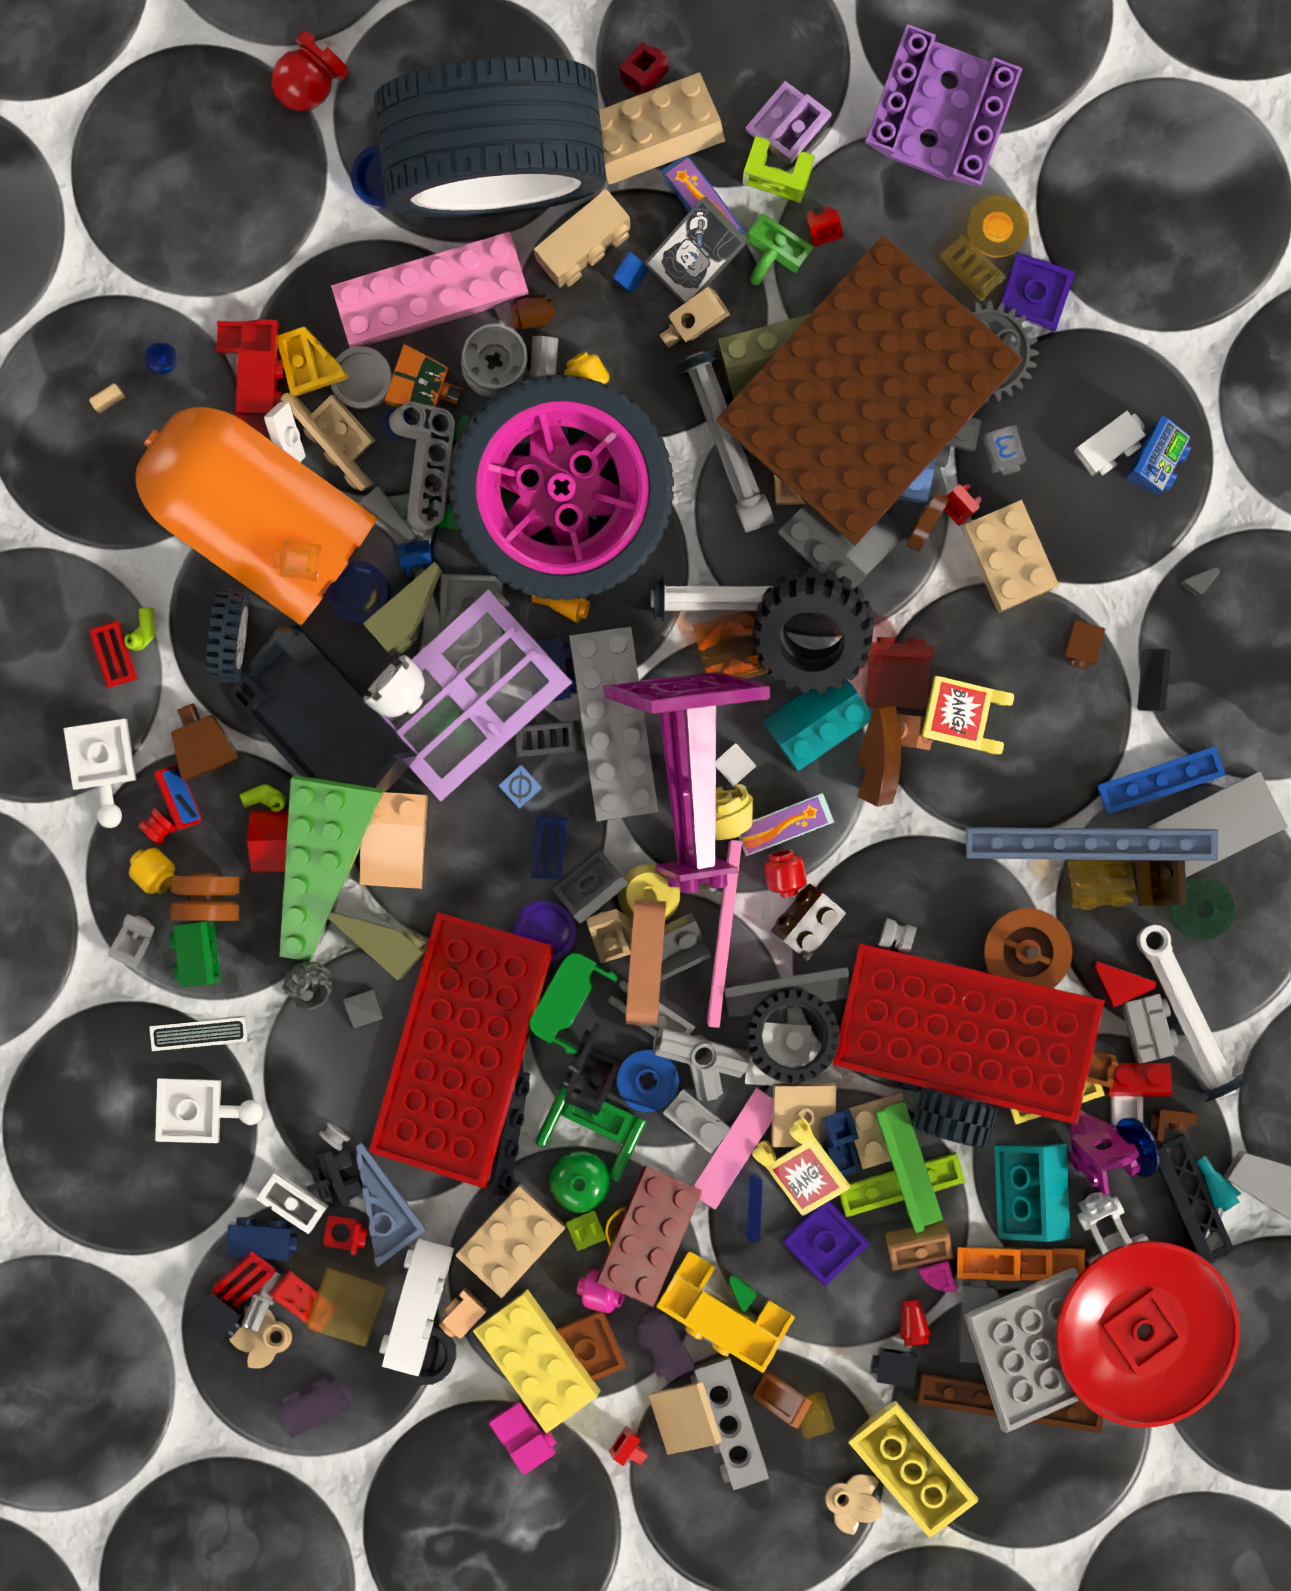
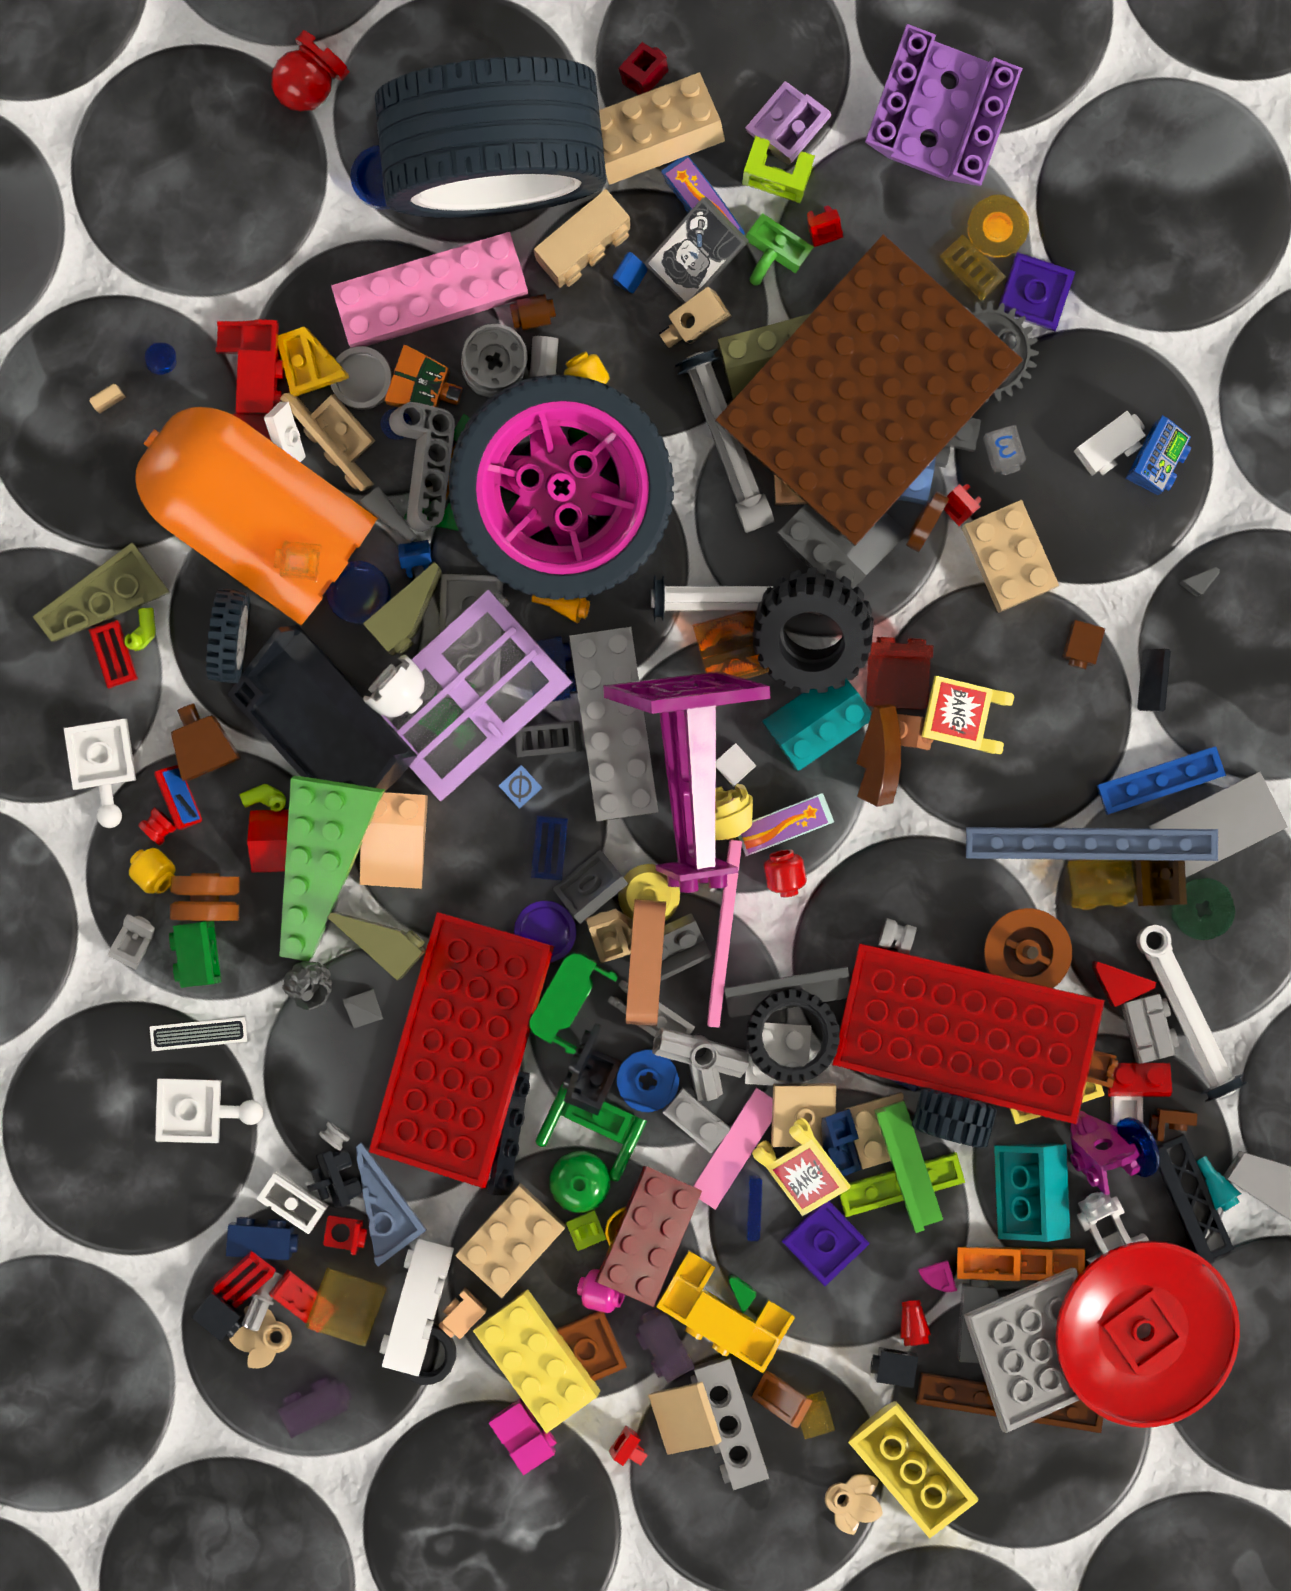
(108, 591): none -> olive wing
(808, 921): bracket -> none
(916, 1249): medium nougat slope -> none

